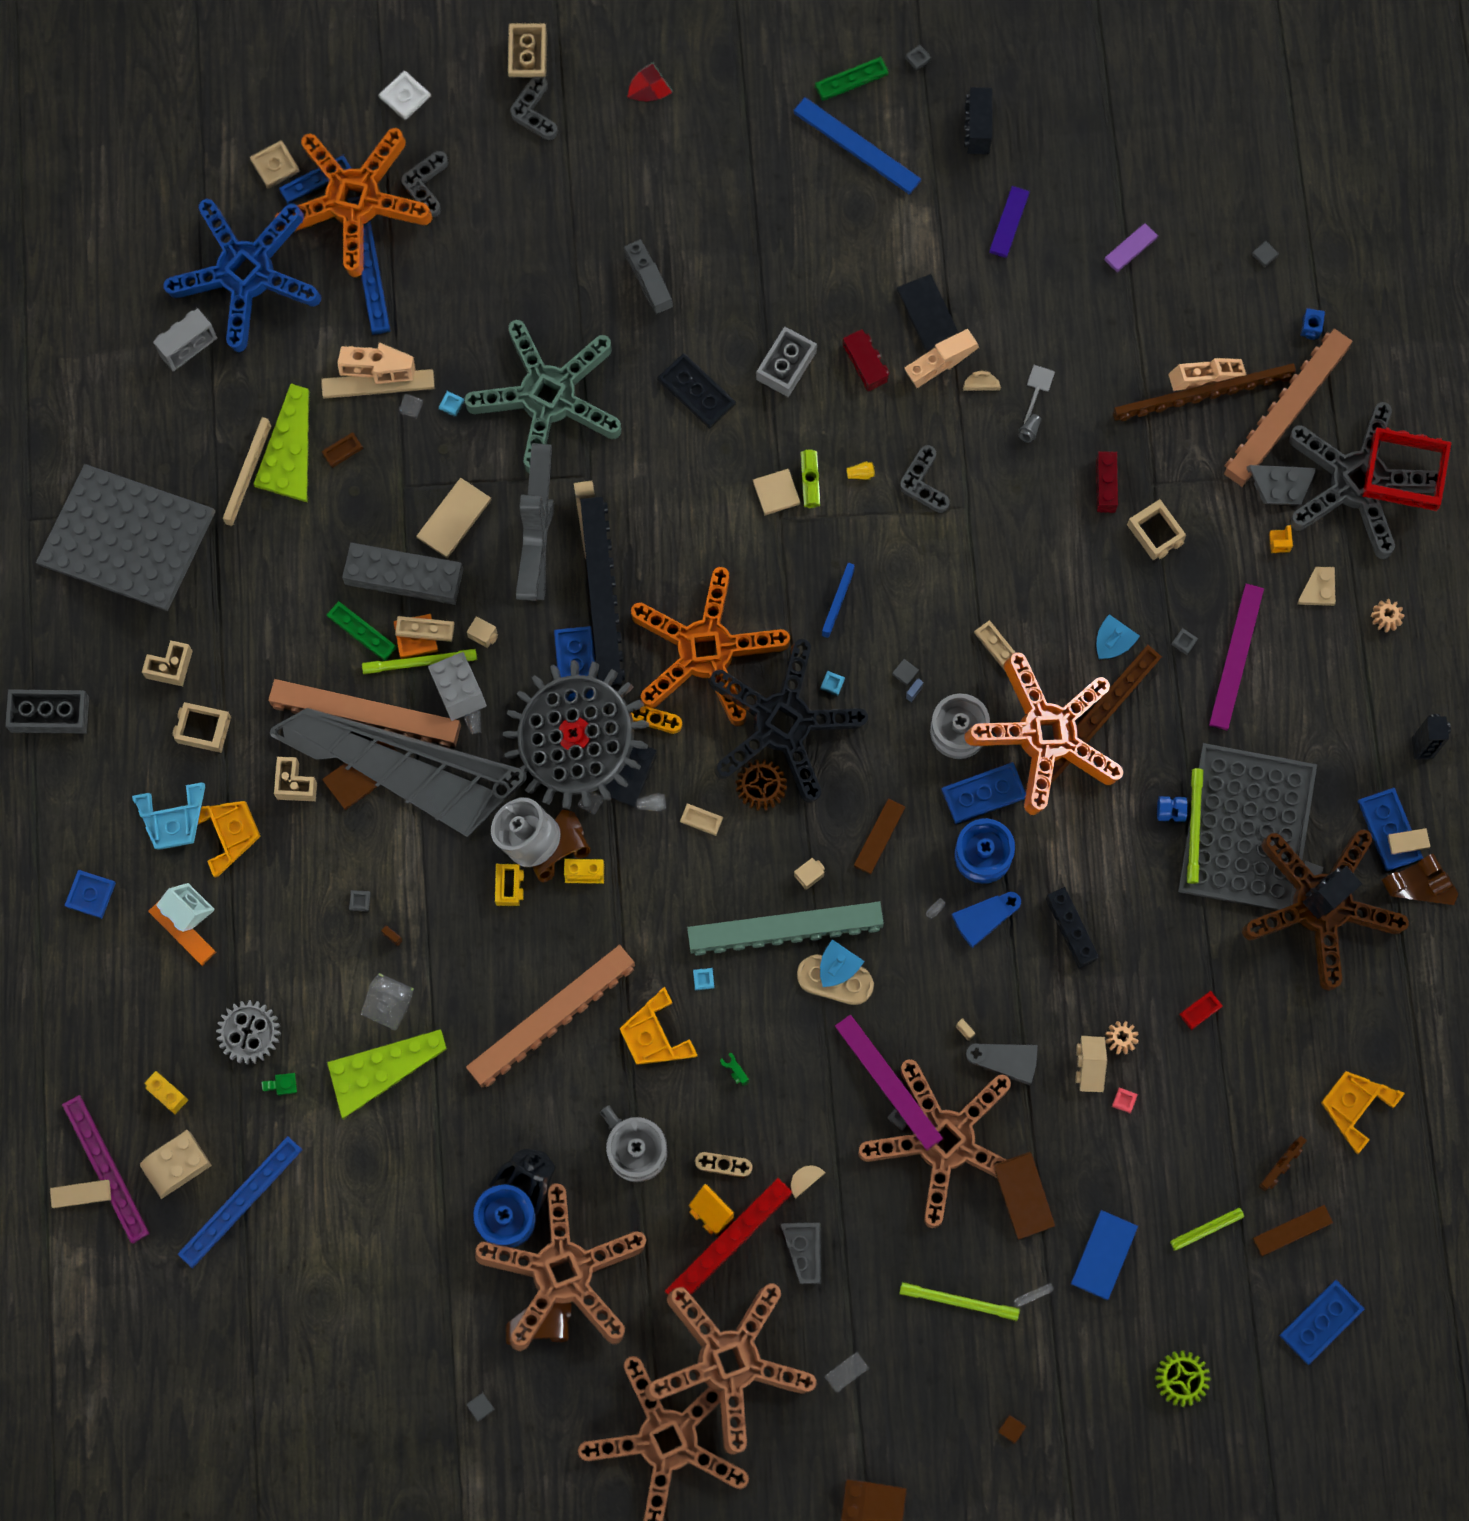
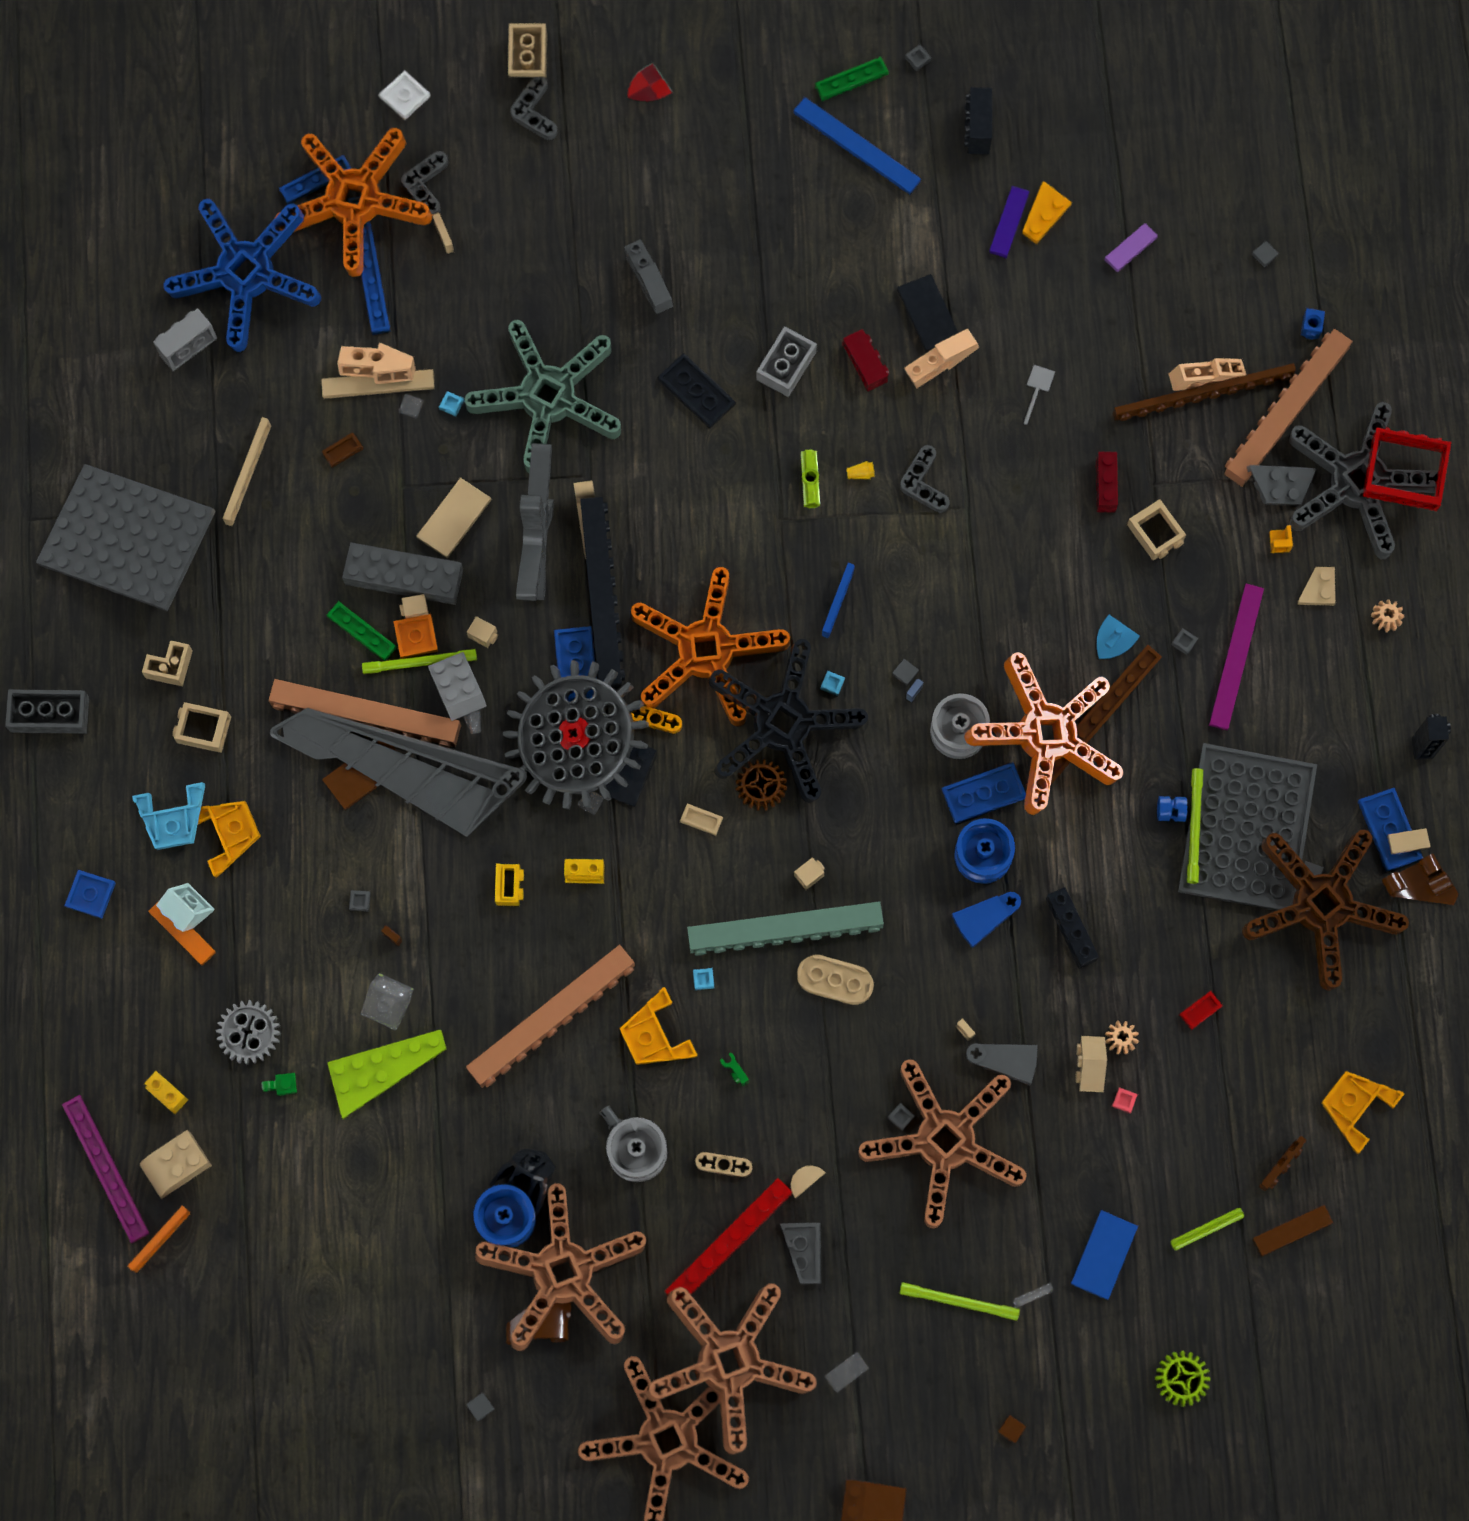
(80, 1194): tan tile -> none
(159, 1239): none -> orange tile
(239, 1202): blue tile -> none
(274, 164): tan tile -> none
(286, 457): lime wing -> none
(290, 785): tan brick -> none
(414, 606): none -> tan brick
(424, 628): tan tile -> none
(443, 233): none -> tan tile
(525, 832): light grey piece -> none
(571, 841): reddish brown panel -> none
(654, 802): clear cone -> none
(711, 1211): light orange slope -> none
(776, 492): tan tile -> none
(838, 965): dark azure shield -> none
(879, 836): reddish brown tile -> none
(888, 1082): magenta tile -> none
(935, 908): clear tile -> none
(981, 381): tan tile -> none
(994, 642): tan tile -> none
(1024, 1195): reddish brown tile -> none
(1029, 428): dark grey cone -> none
(1045, 212): none -> light orange wing
(1321, 1322): blue tile -> none
(1331, 891): black brick -> none

